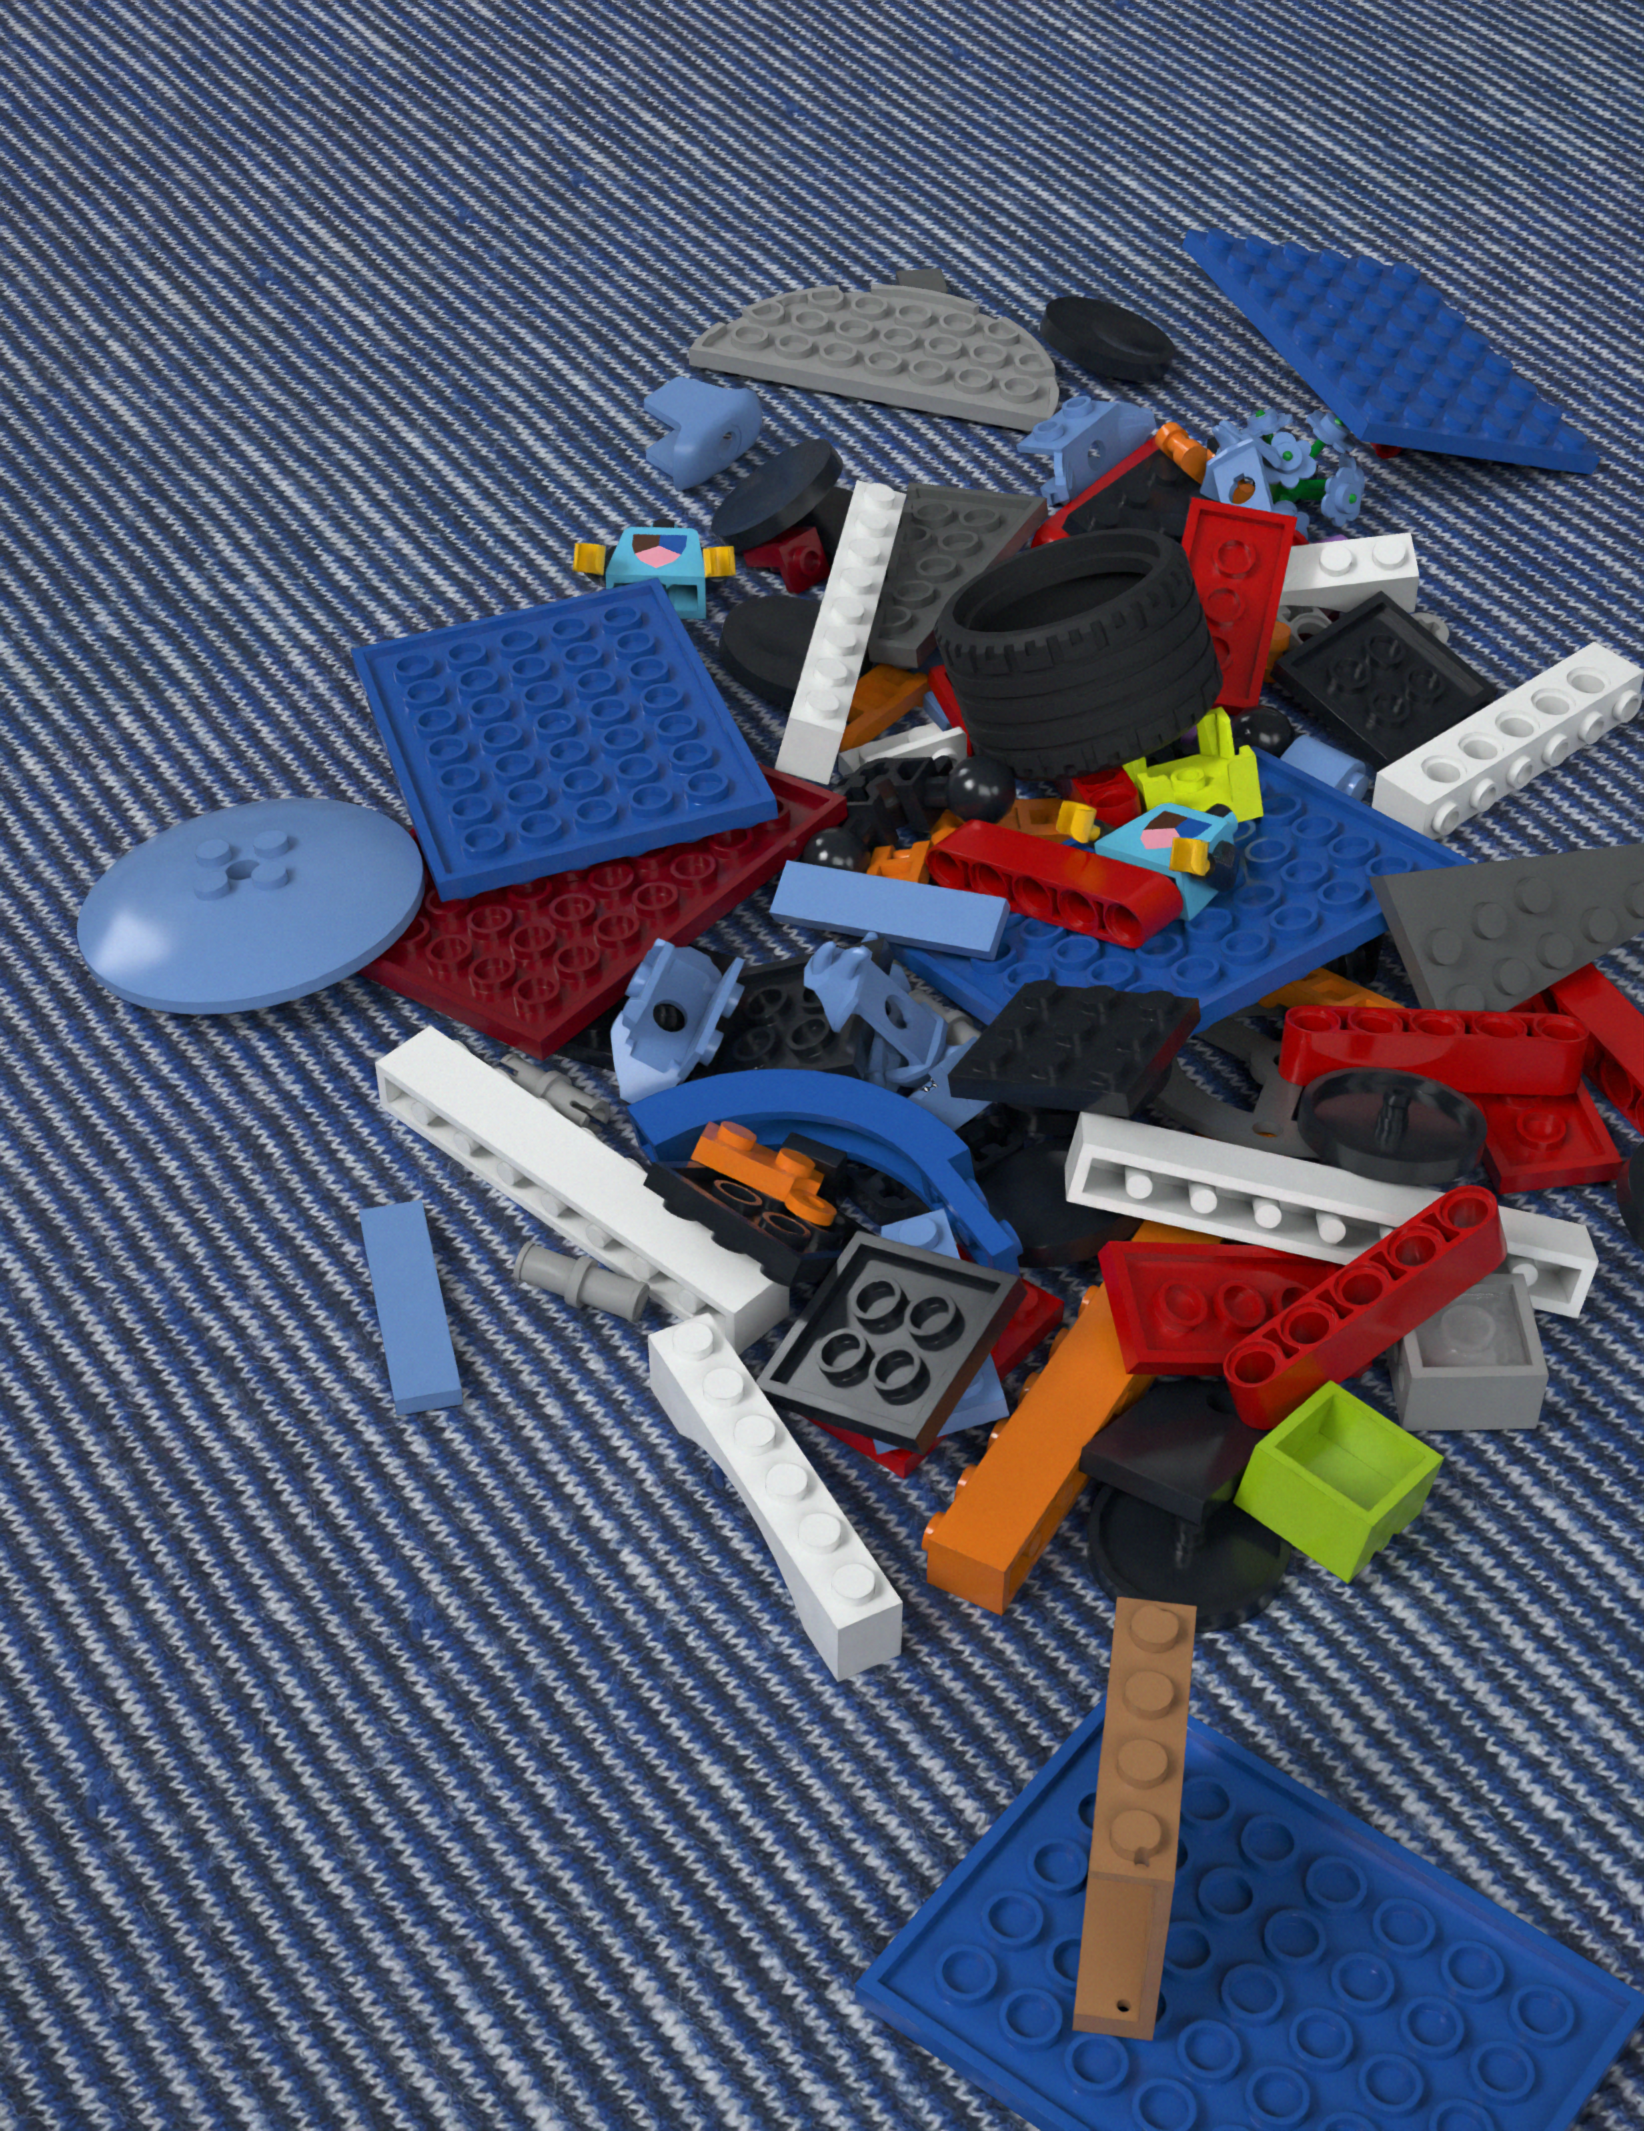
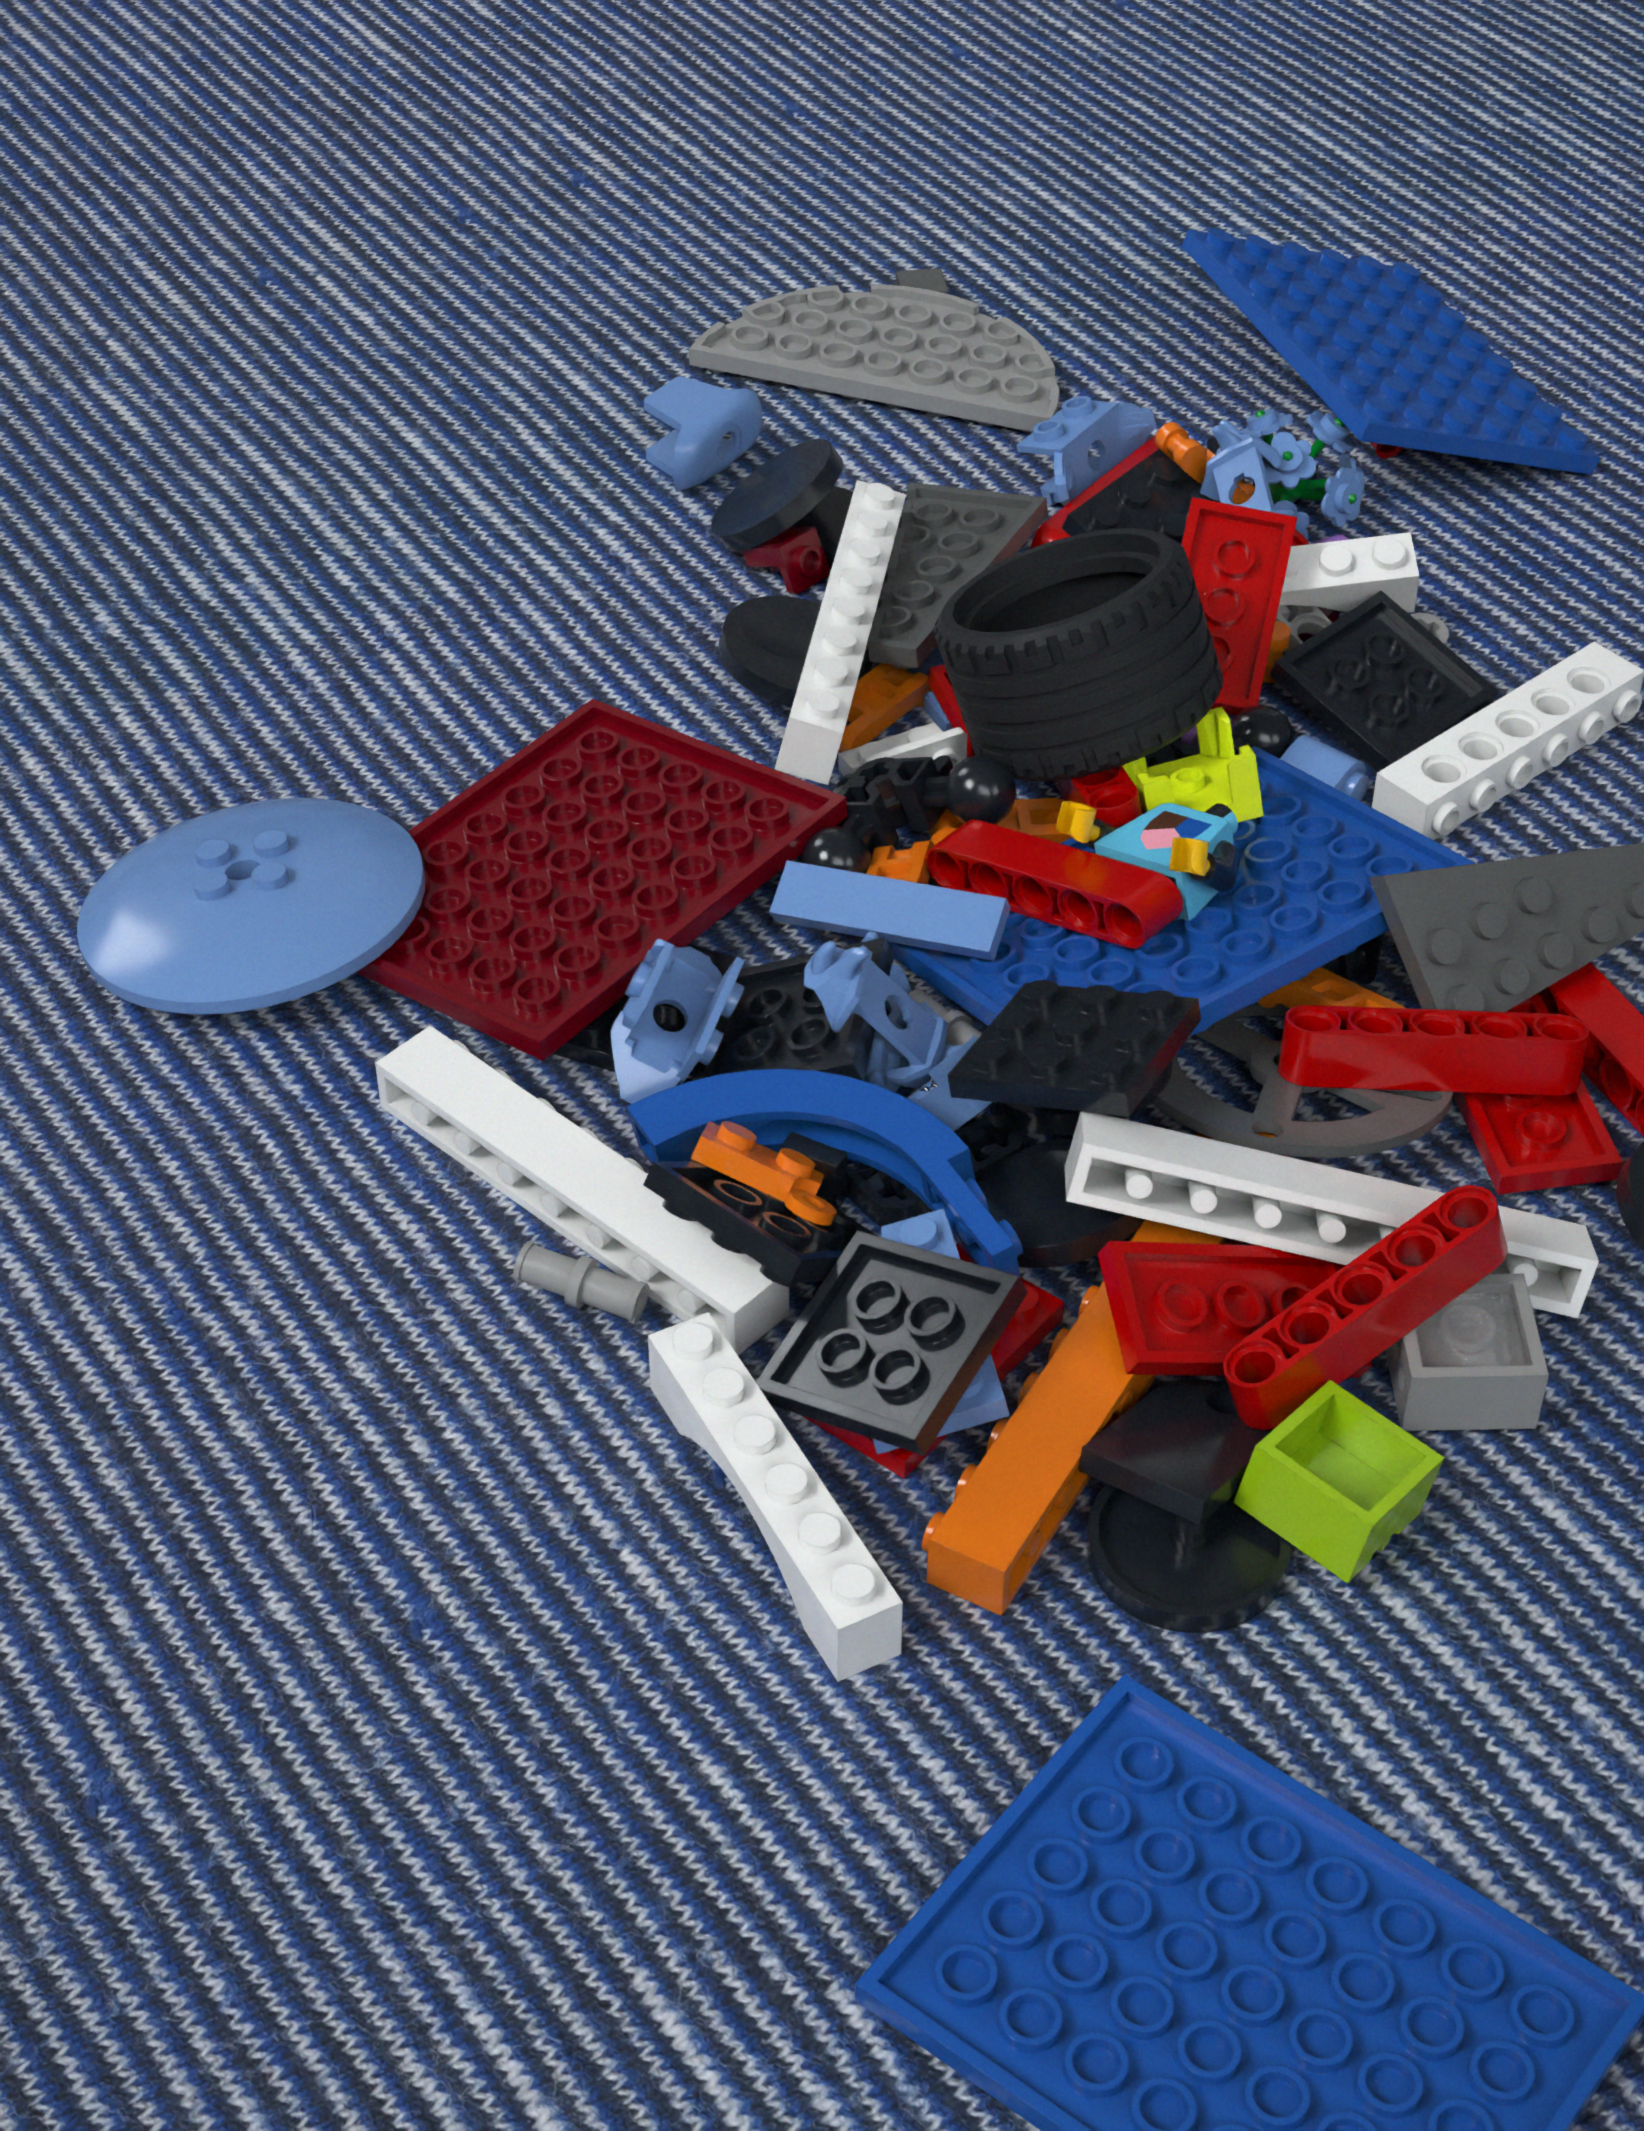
(410, 1308): medium blue tile -> none
(558, 739): blue plate -> none
(559, 1092): light grey pin -> none
(664, 554): torso -> none
(1107, 338): black piece -> none
(1135, 1819): medium nougat panel -> none
(1392, 1125): black piece -> none

